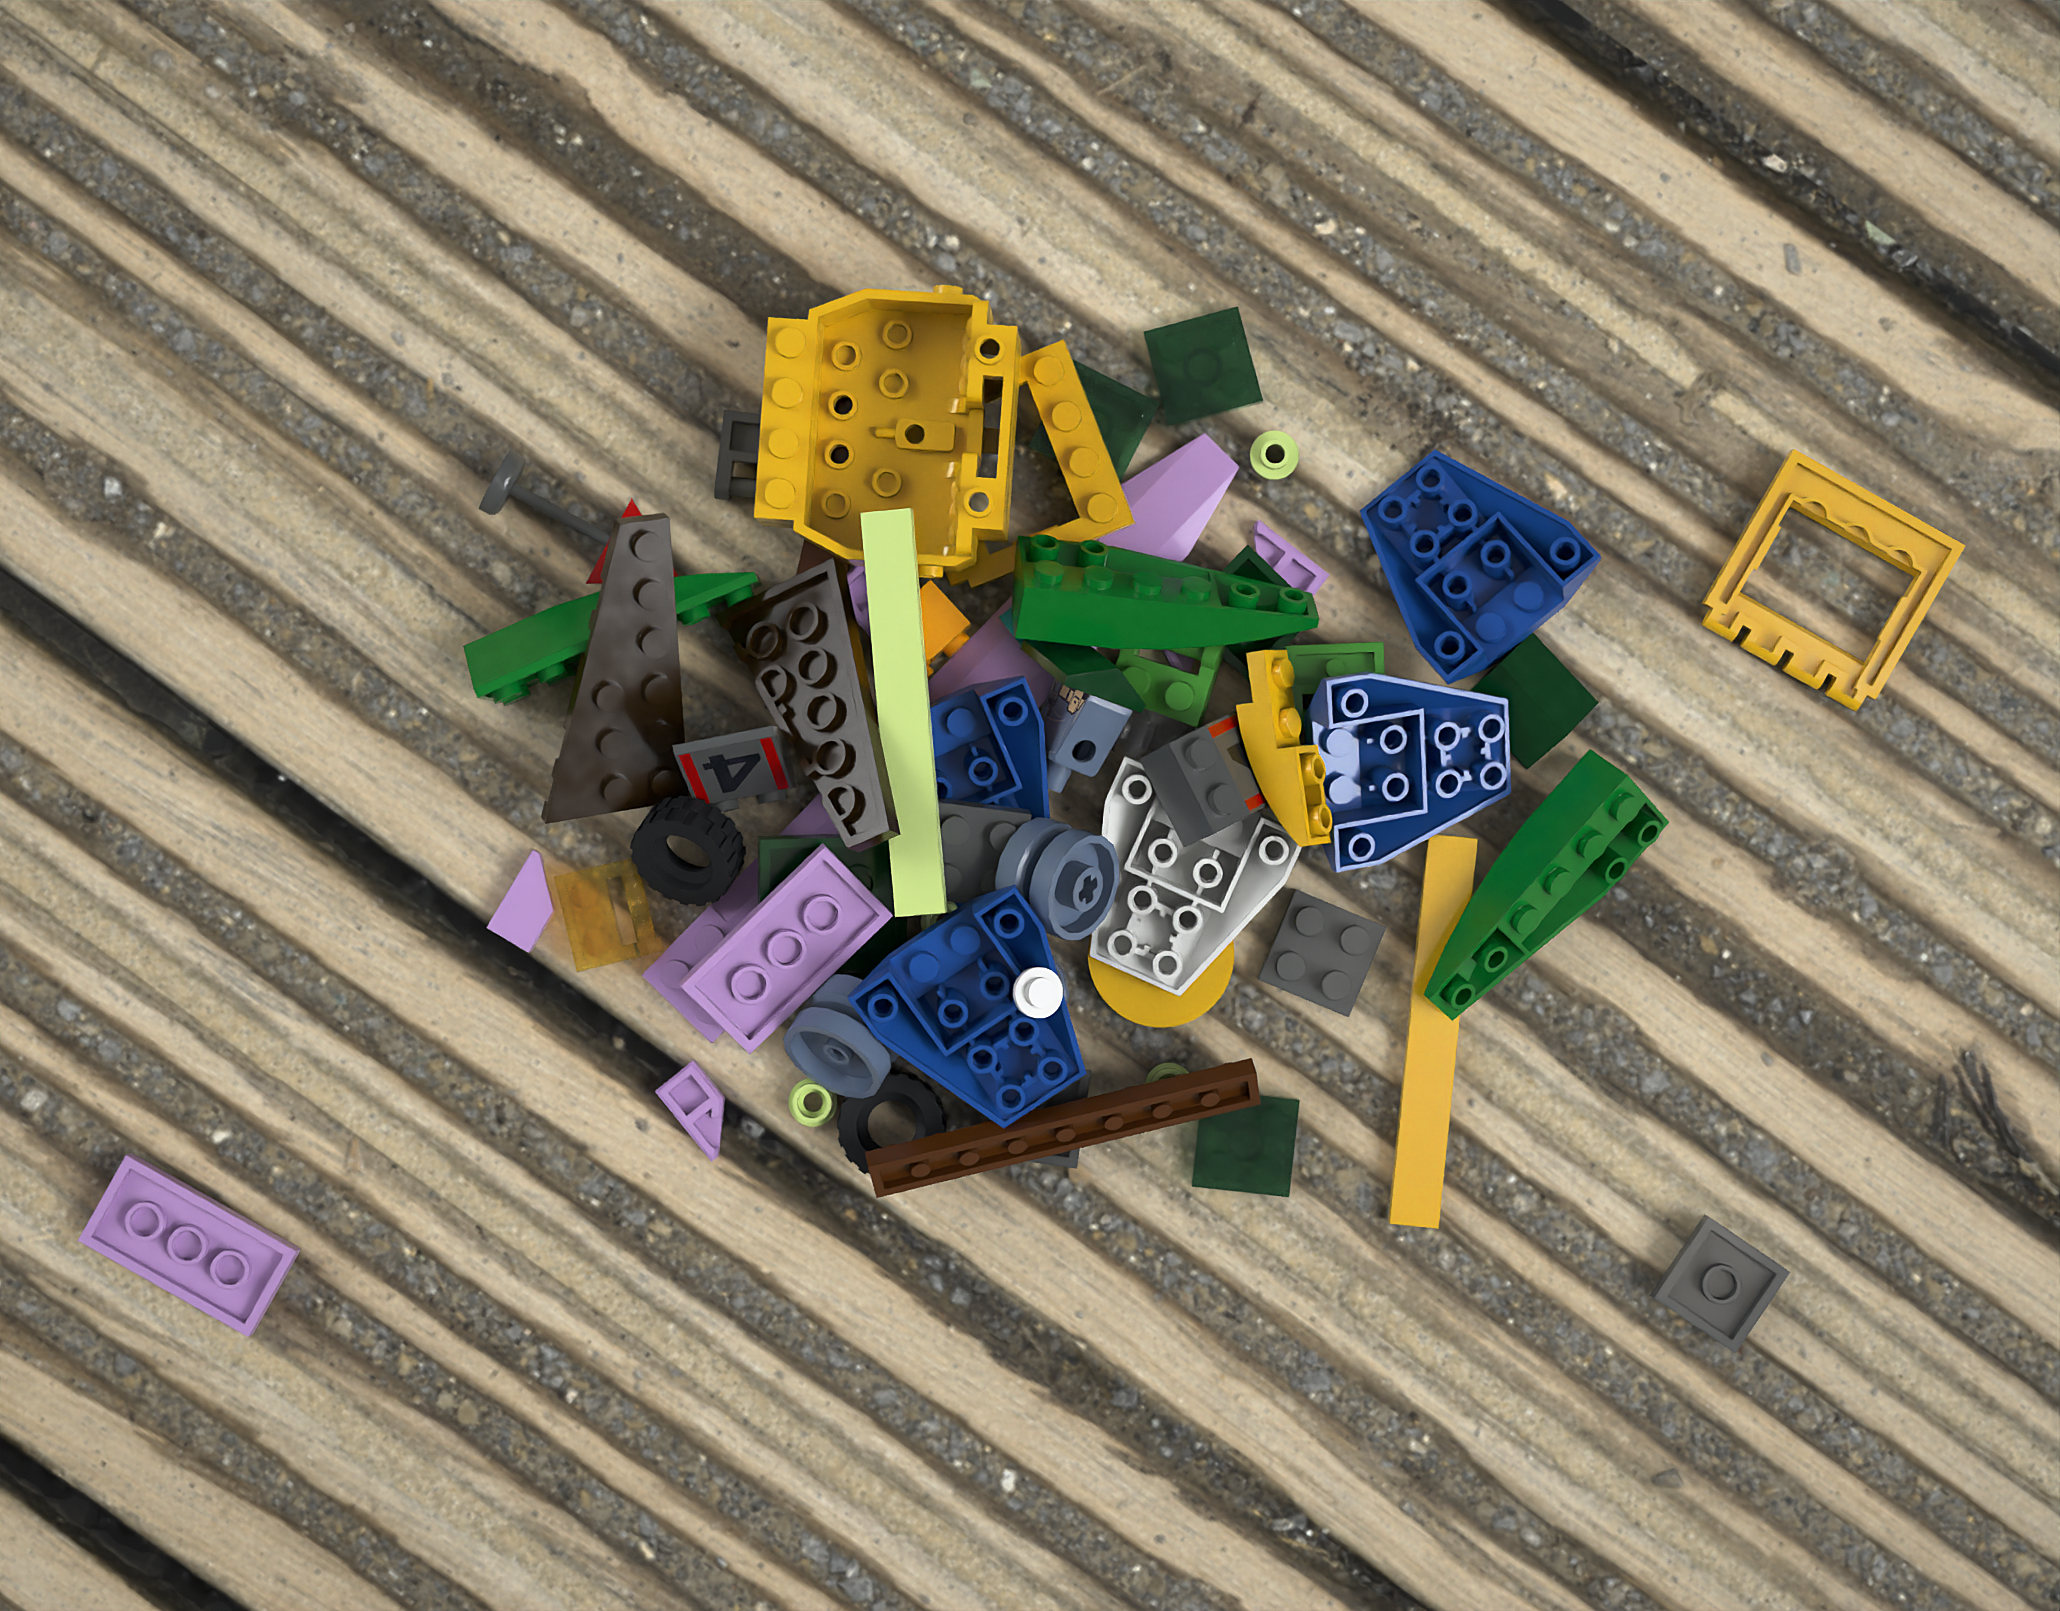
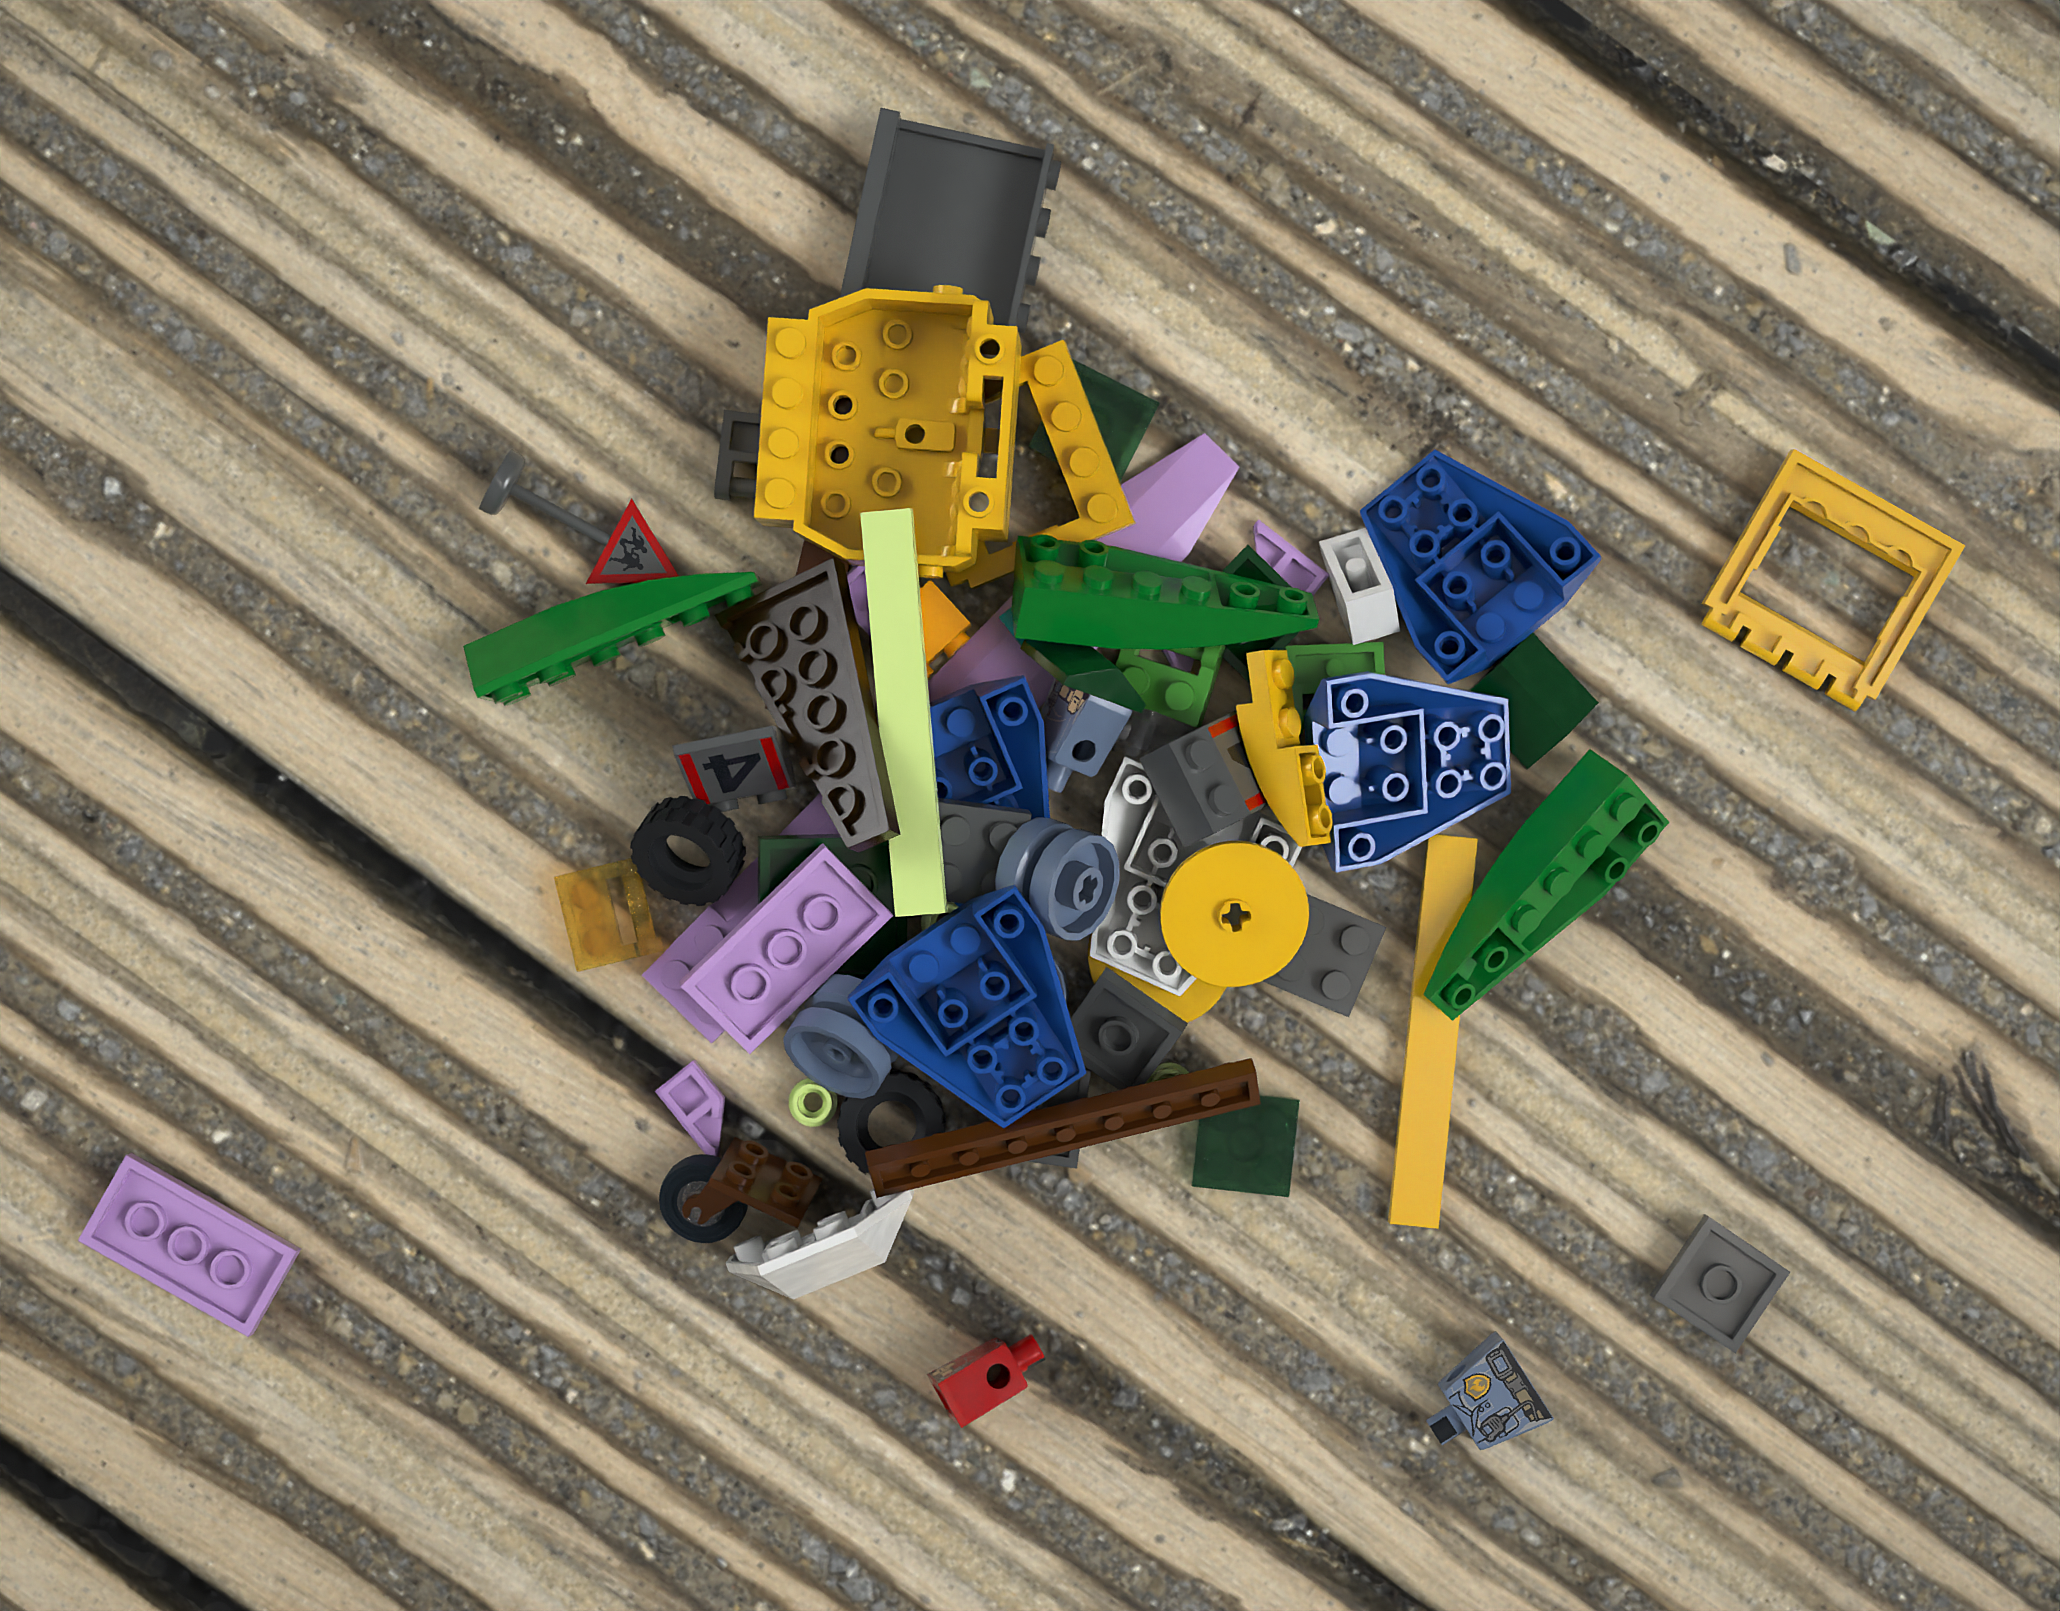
(525, 906): lavender tile -> none
(626, 685): dark brown wing -> none
(710, 1195): none -> reddish brown plate
(829, 1254): none -> white wedge
(951, 214): none -> dark grey panel
(964, 1382): none -> red torso
(1037, 992): white plate -> none
(1123, 1031): none -> dark grey plate
(1202, 367): clear green plate -> none
(1203, 891): none -> yellow piece
(1270, 470): yellowish green plate -> none
(1360, 586): none -> white slope
(1488, 1398): none -> torso

